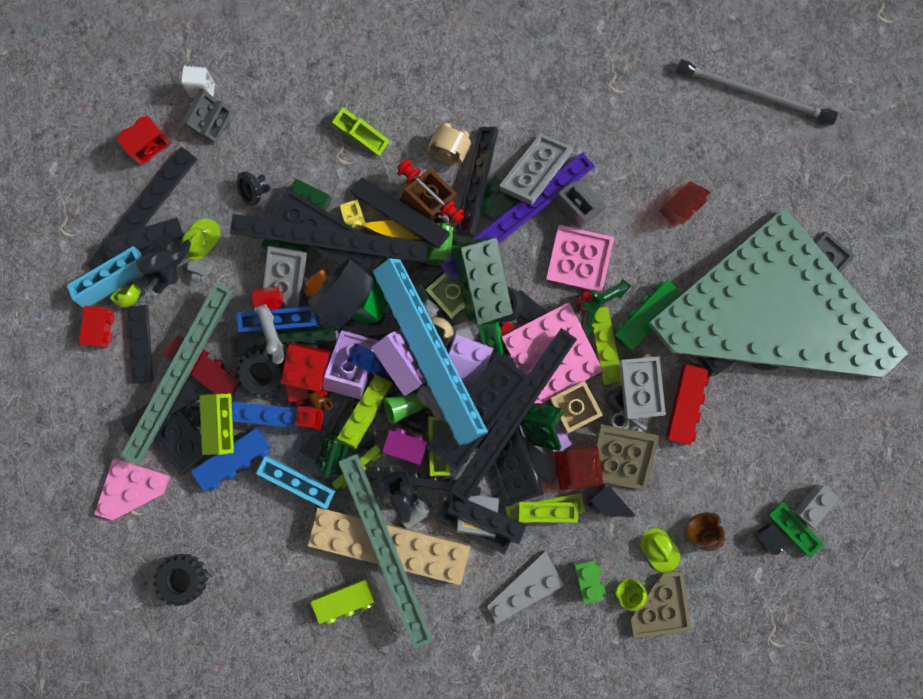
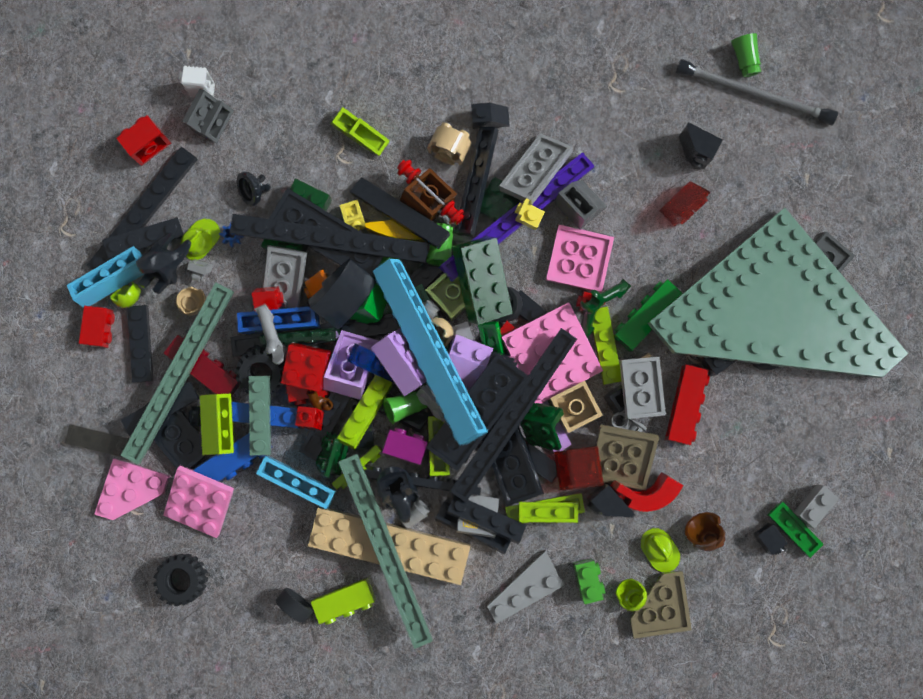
(96, 440): none -> clear smoke tile
(190, 301): none -> tan hair
(198, 501): none -> bright pink plate
(236, 239): none -> blue gear
(259, 415): none -> sand green plate
(294, 605): none -> black tyre
(489, 115): none -> black slope
(528, 214): none -> light yellow bracket
(654, 498): none -> red arch
(699, 145): none -> black slope
(747, 54): none -> bright green plant

